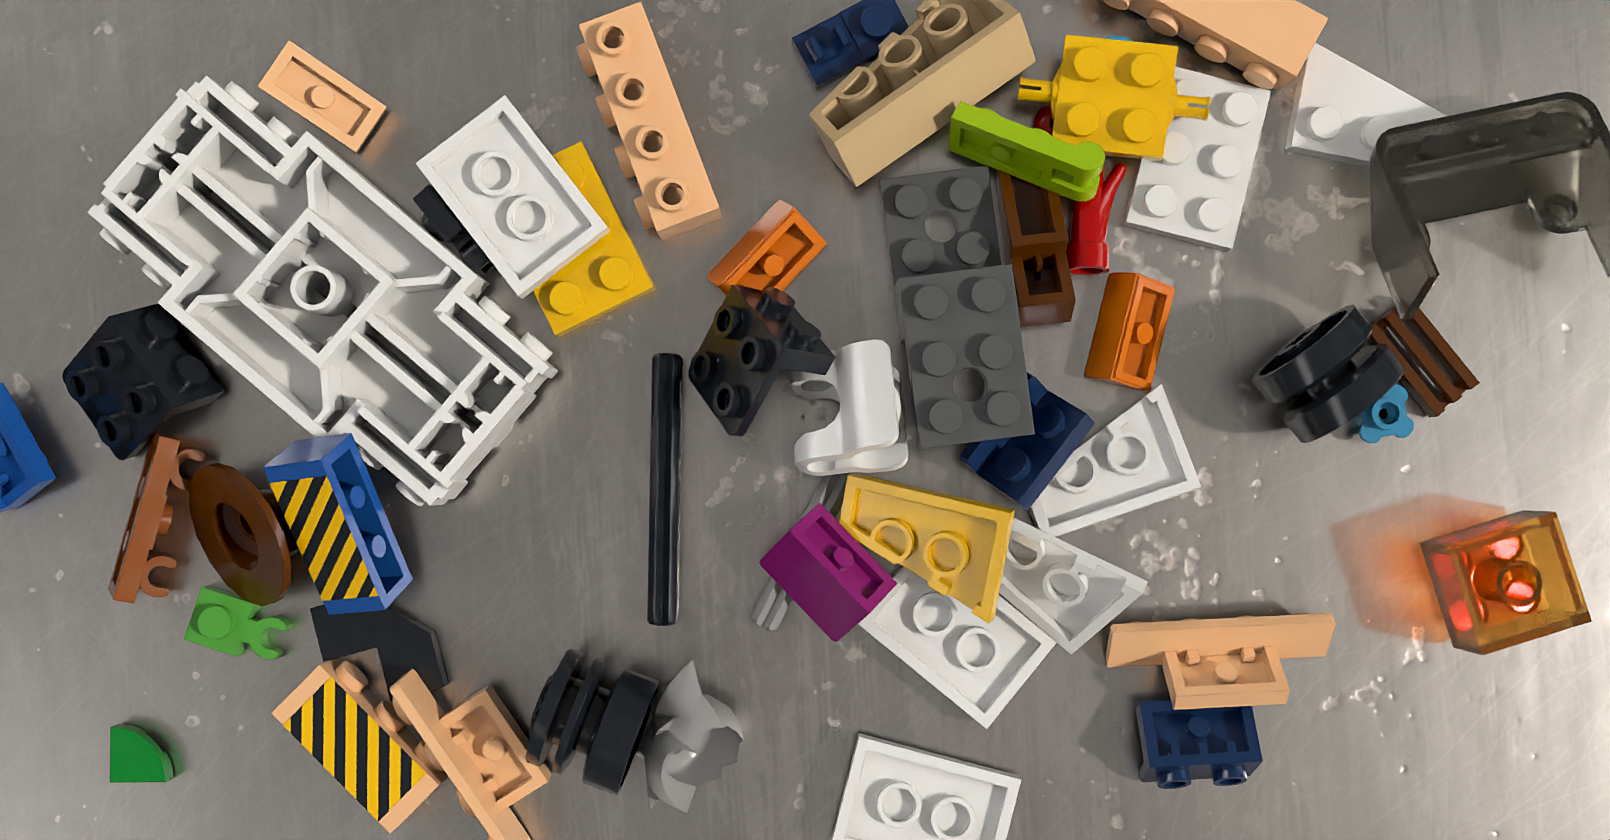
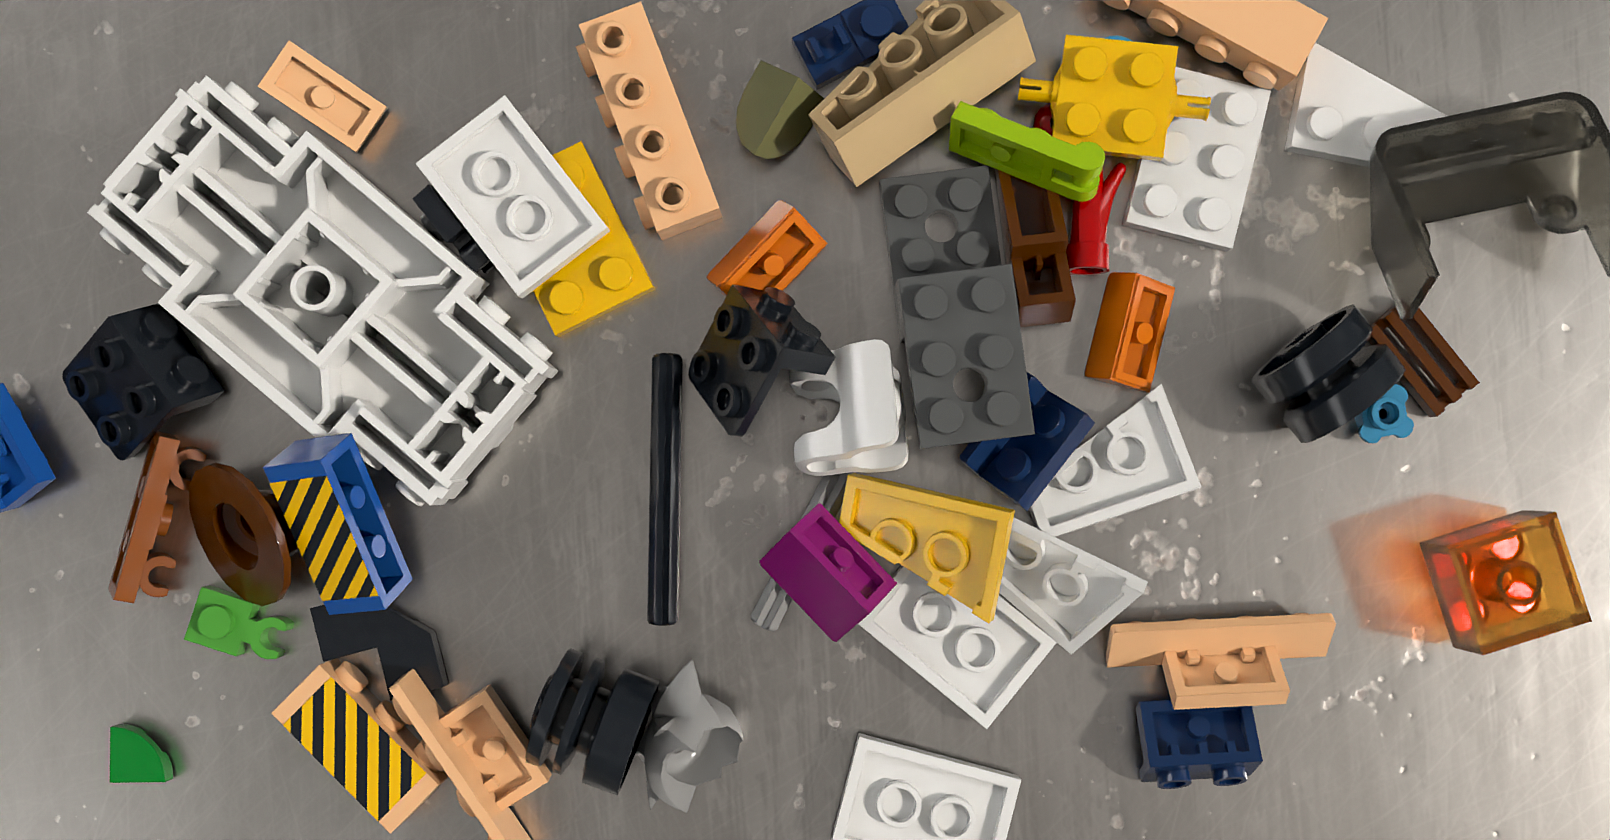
(774, 111): none -> olive brick

